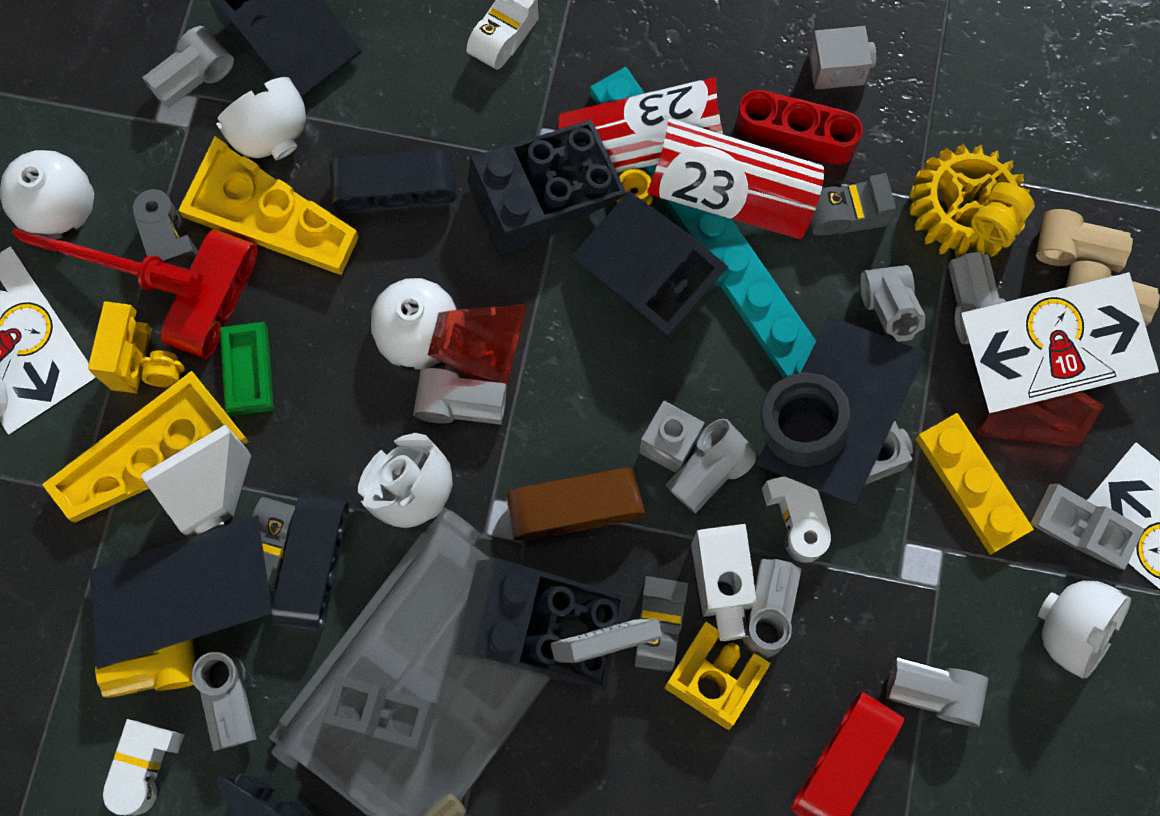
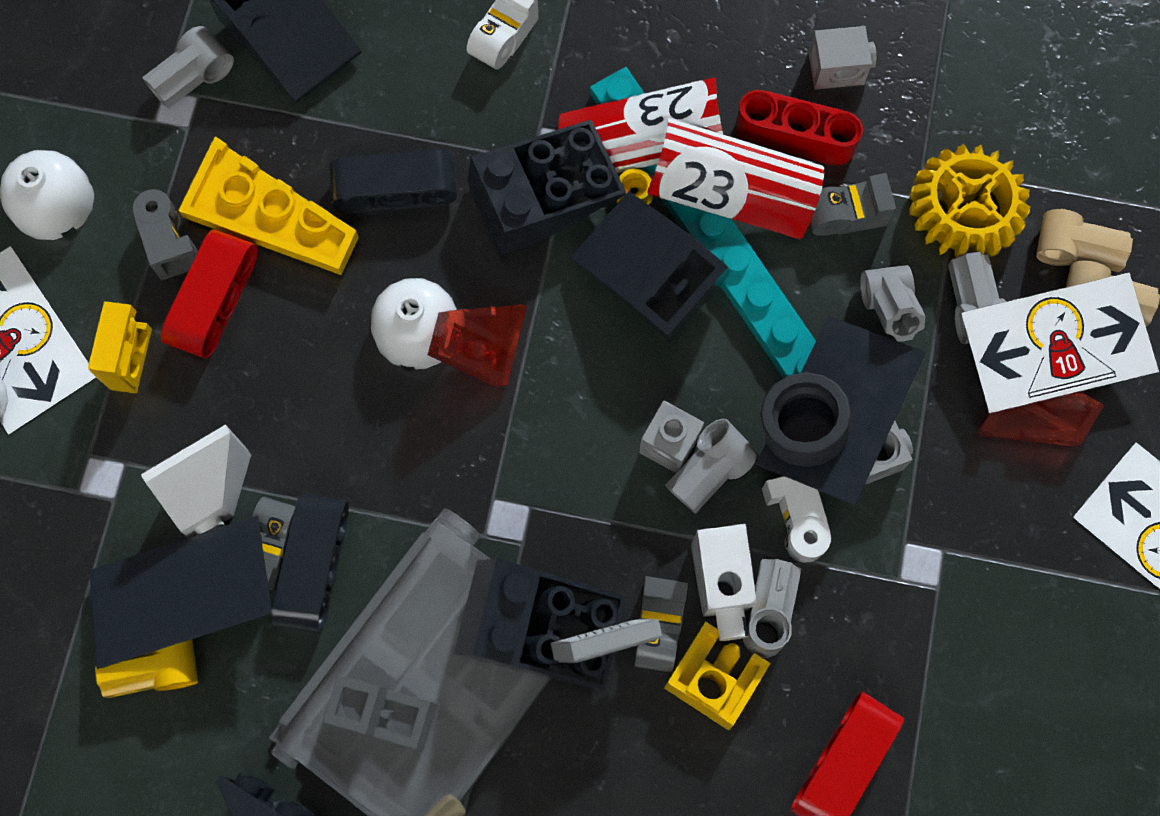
(132, 776): white leg -> none
(151, 272): red piece -> none
(158, 431): yellow wing -> none
(161, 369): yellow plate -> none
(227, 706): light grey piece -> none
(246, 369): green tile -> none
(265, 121): white cylinder -> none
(407, 483): white cylinder -> none
(448, 397): light grey piece -> none
(575, 504): reddish brown beam -> none
(950, 693): light grey piece -> none
(974, 483): yellow plate -> none
(1004, 211): yellow wheel -> none
(1082, 624): white cylinder -> none
(1087, 527): light grey slope -> none

